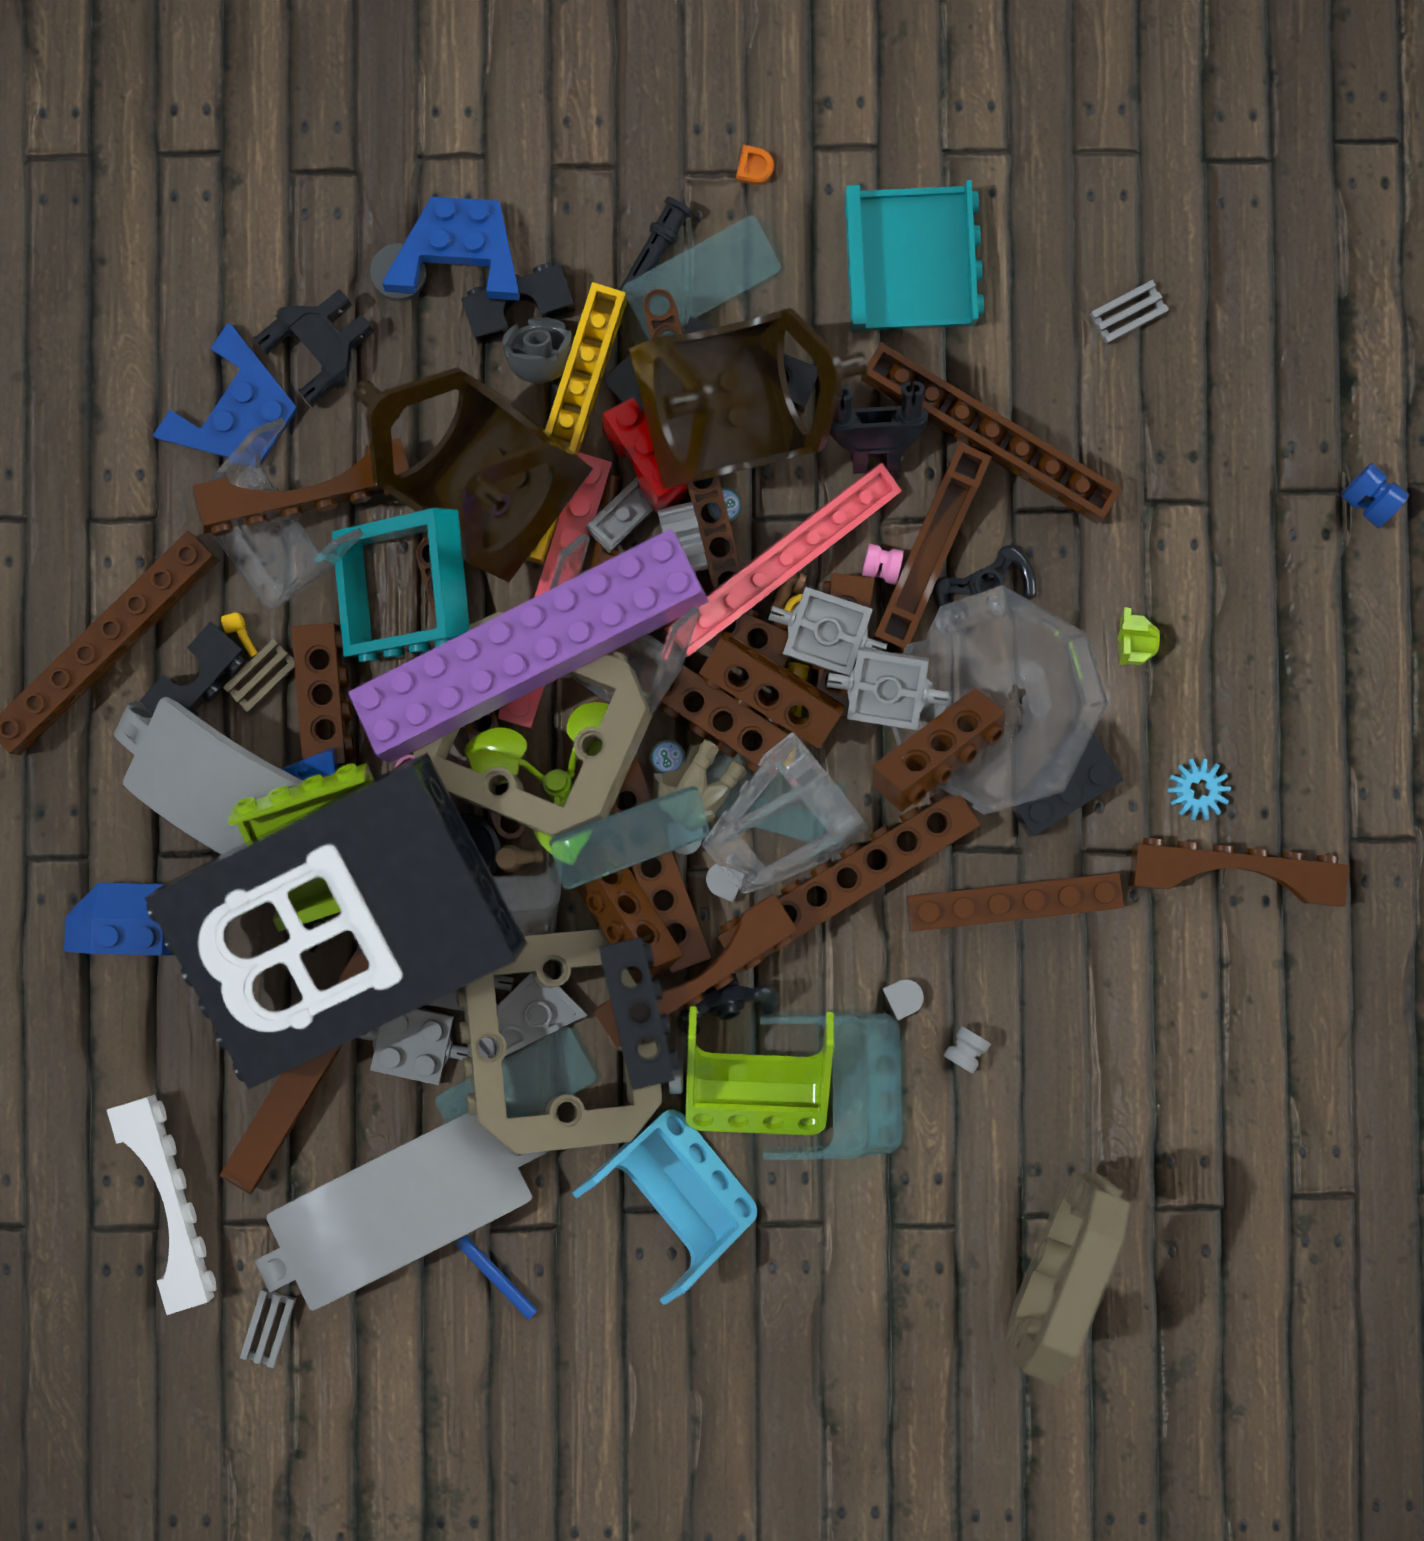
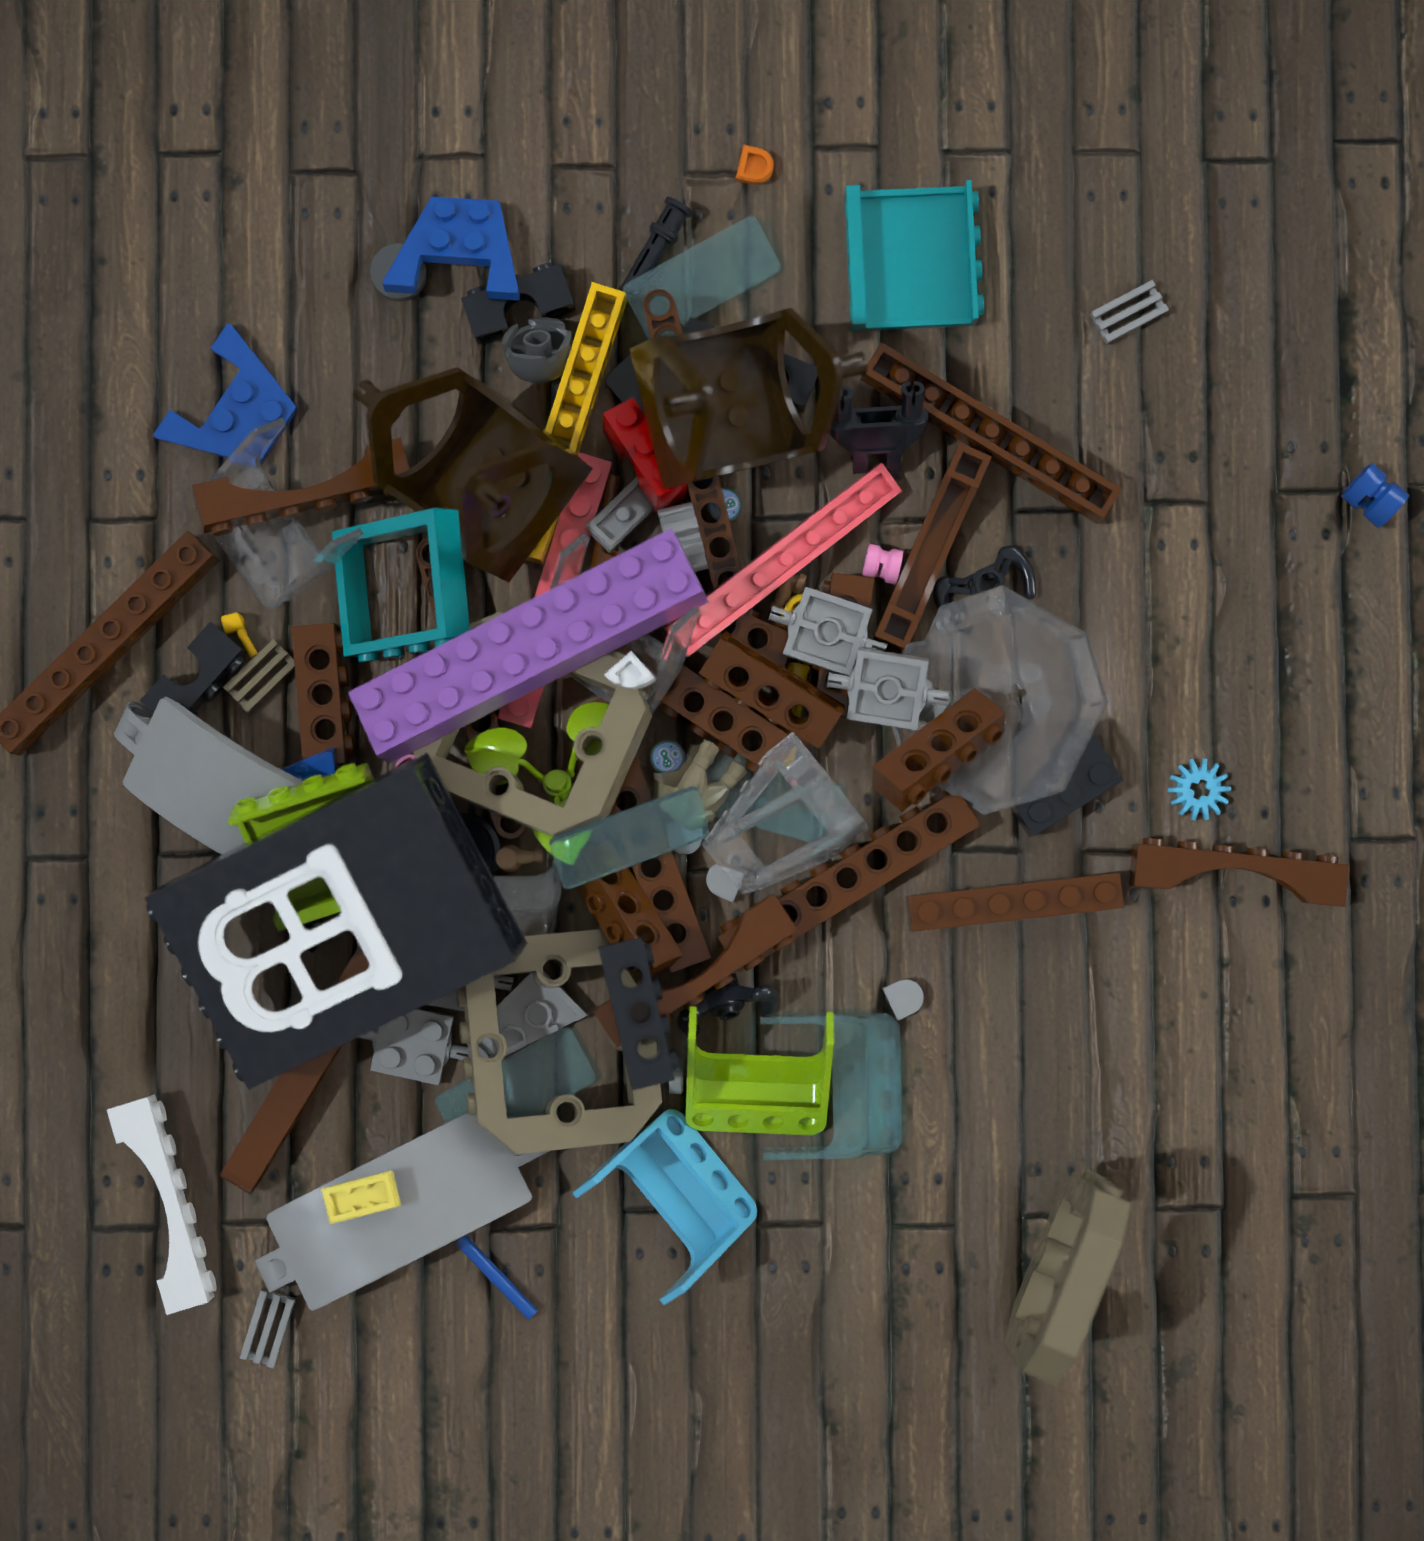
(114, 922): blue wedge -> none
(322, 339): black connector -> none
(361, 1197): none -> light yellow plate
(630, 673): none -> white tile
(967, 1049): light grey wheel -> none
(1136, 639): lime piece -> none

